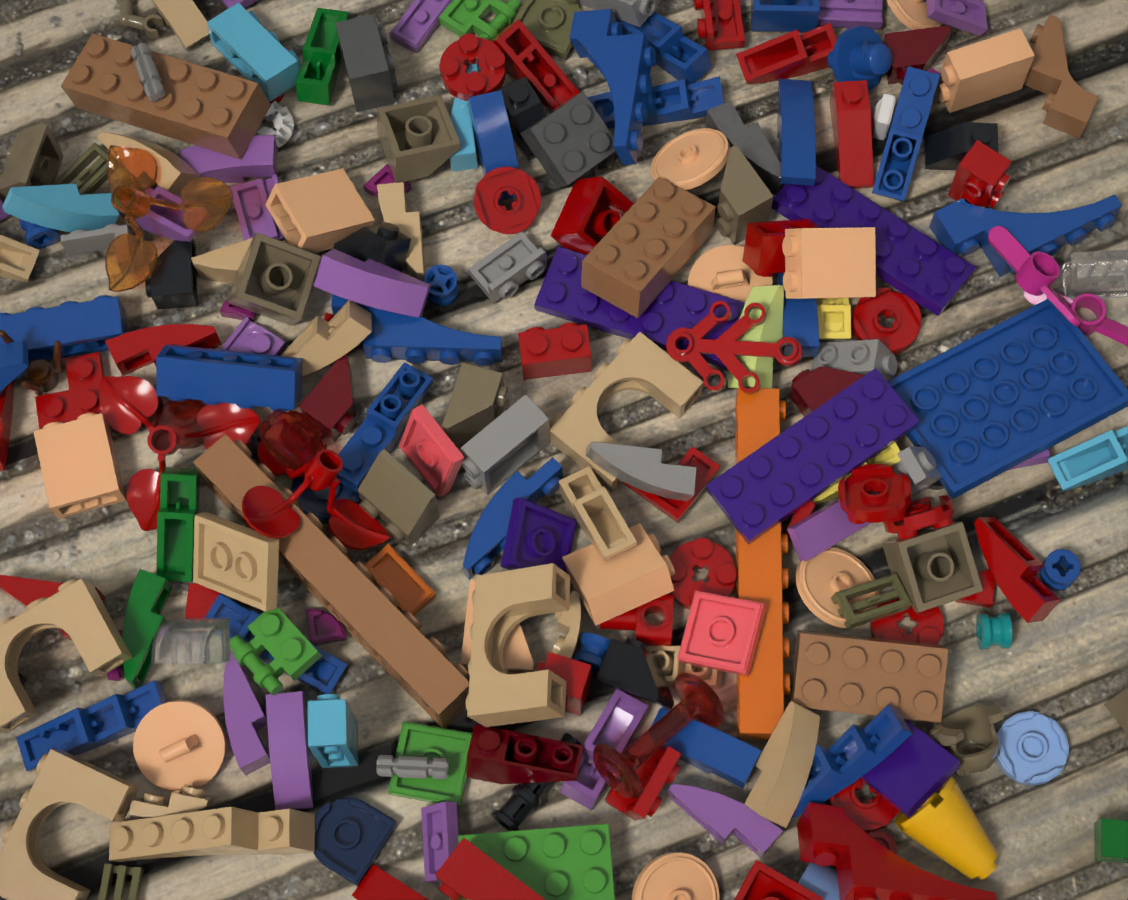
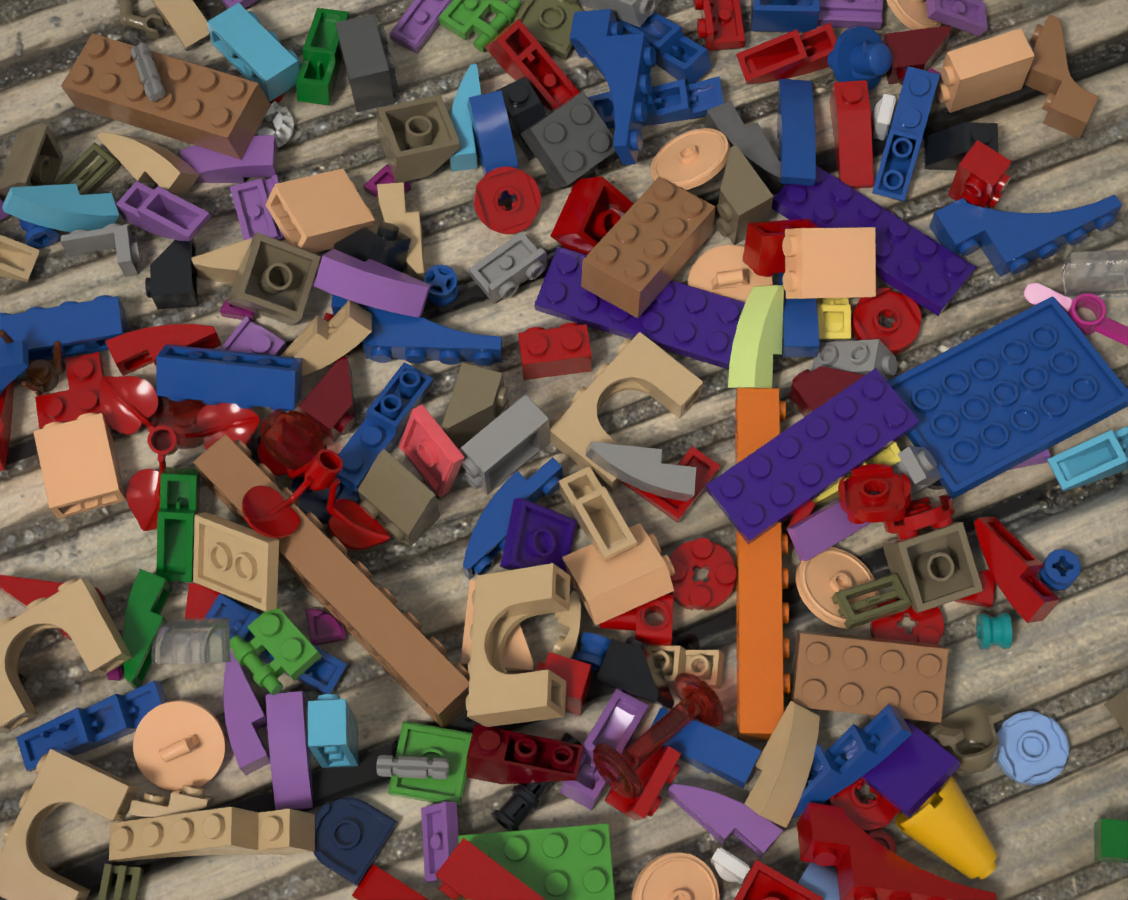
(130, 172): clear orange plant -> none
(400, 579): orange tile -> none
(468, 51): red plate -> none
(722, 633): coral tile -> none
(727, 347): red plant -> none
(729, 866): none -> white tile
(1033, 271): dark pink piece -> none

